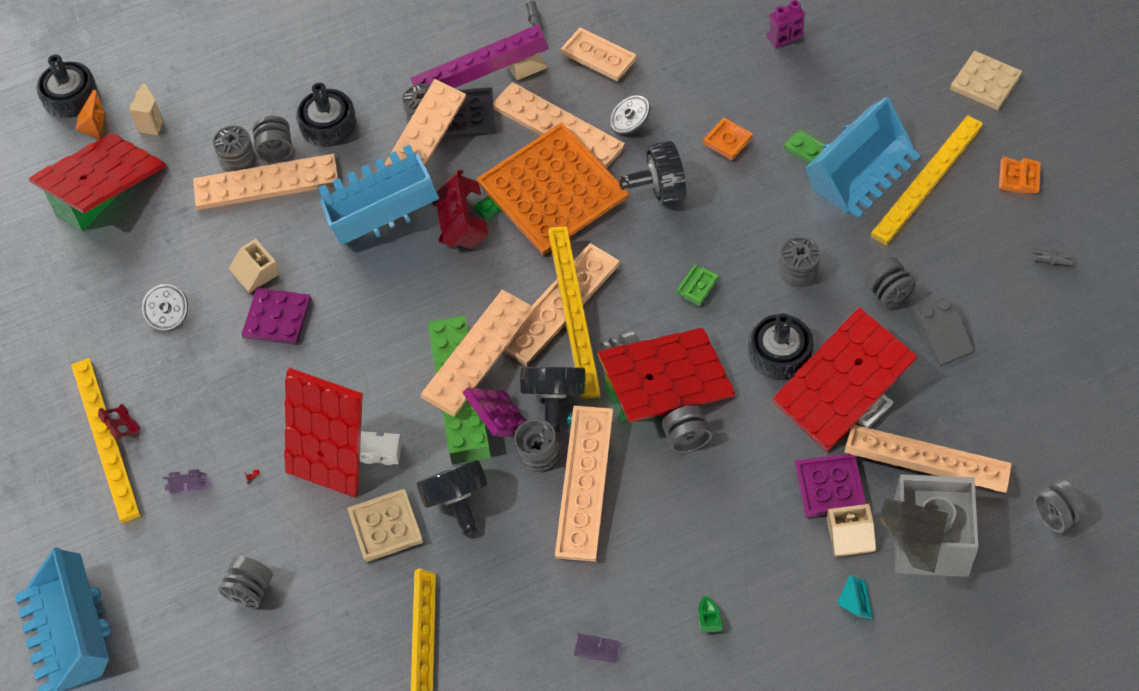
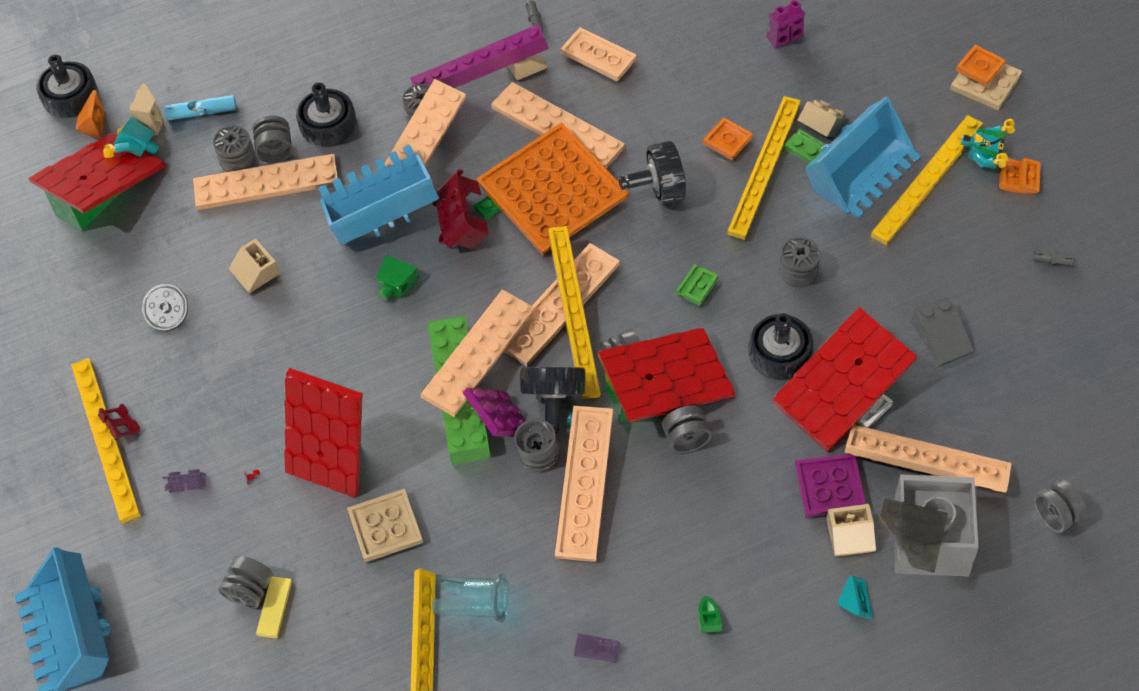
(133, 138): none -> teal torso
(207, 106): none -> medium azure piece
(274, 607): none -> light yellow tile
(276, 316): magenta plate -> none
(380, 449): white brick -> none
(395, 278): none -> green torso
(453, 488): black wheel -> none
(474, 597): none -> clear light blue piece
(475, 113): black plate -> none
(630, 114): shield -> none
(764, 168): none -> yellow plate
(823, 118): none -> tan slope
(890, 282): dark grey wheel -> none
(980, 65): none -> orange plate
(987, 145): none -> torso

